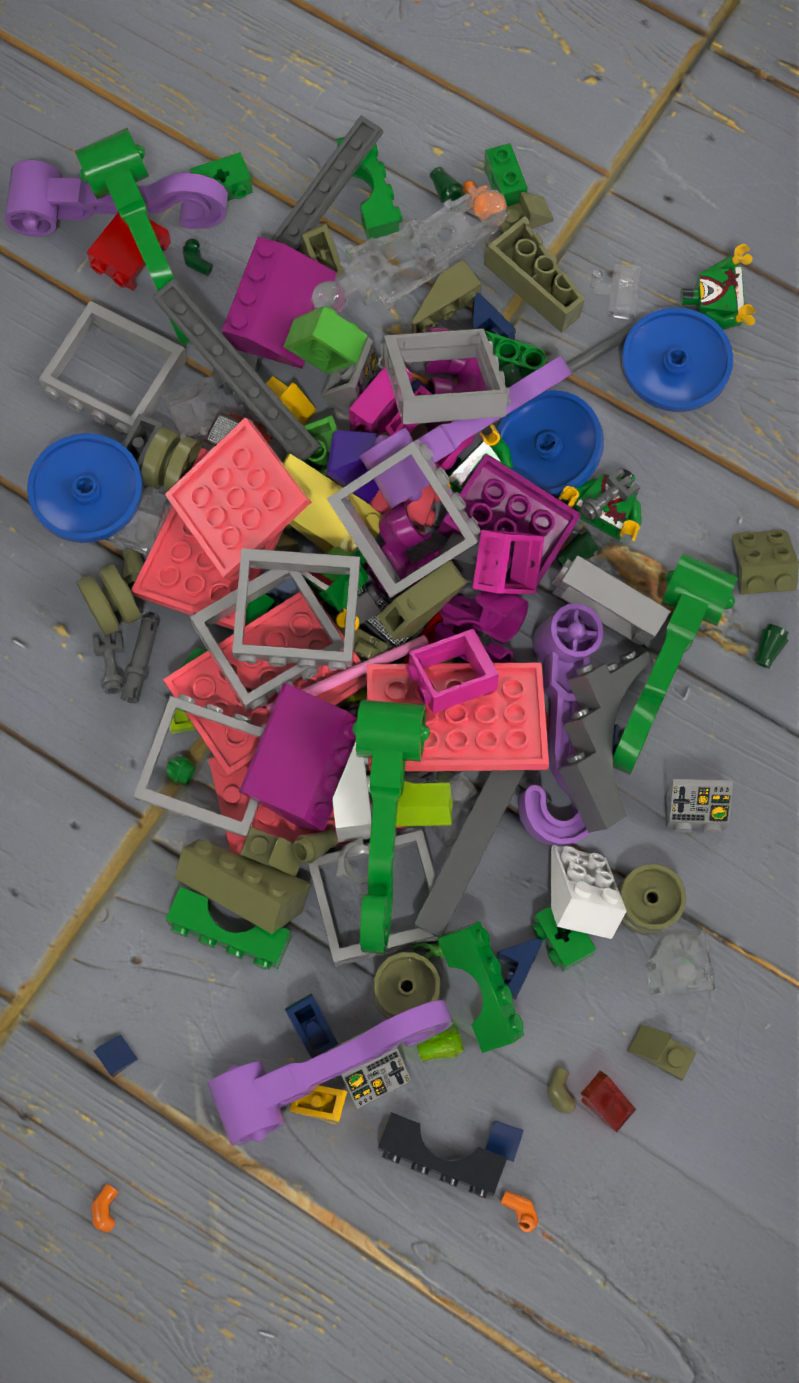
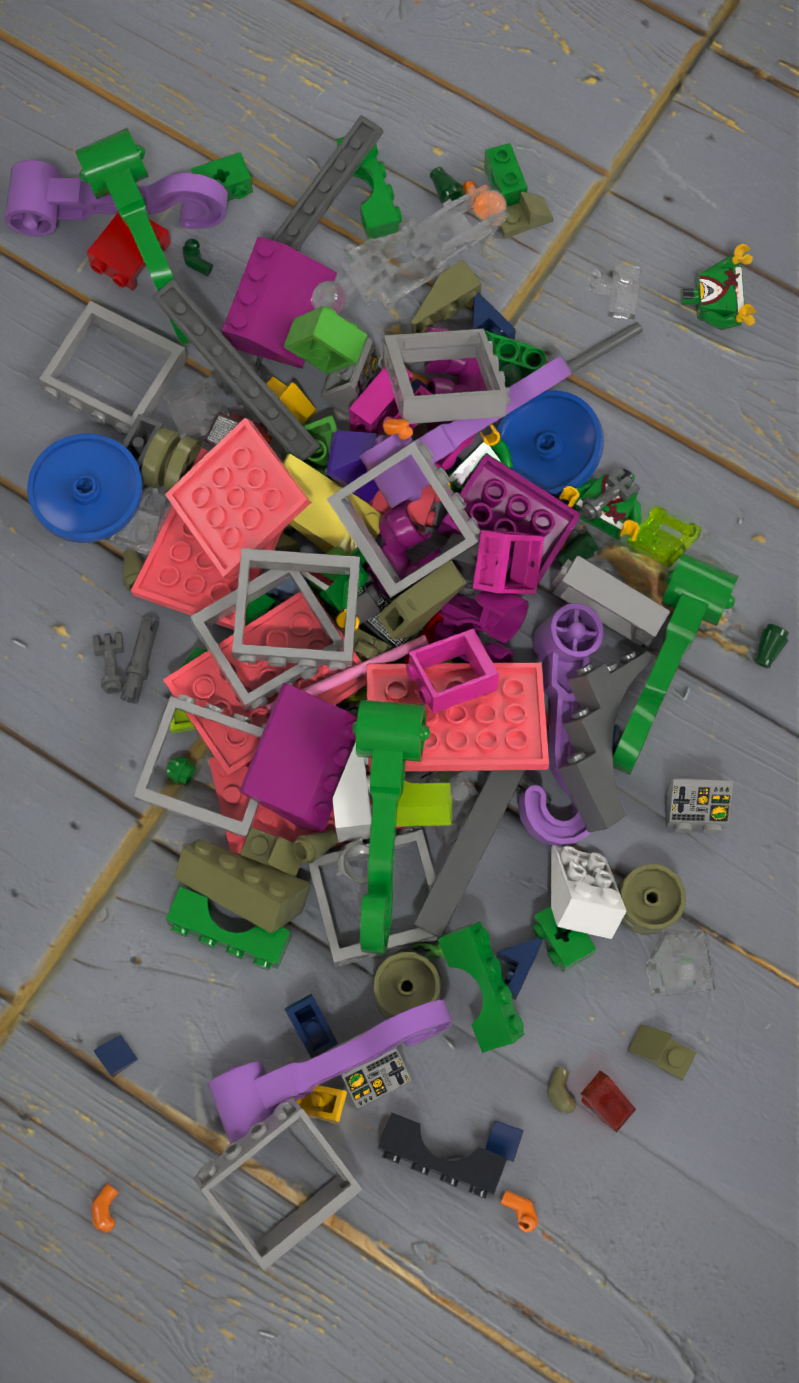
(111, 598): olive wheel -> none
(307, 1216): none -> light grey window
(319, 246): olive slope -> none
(397, 426): none -> orange arm
(442, 1046): clear neon green cone -> none
(534, 275): olive wedge -> none
(660, 544): none -> clear neon green plate
(677, 359): blue dish -> none
(765, 562): olive bracket -> none

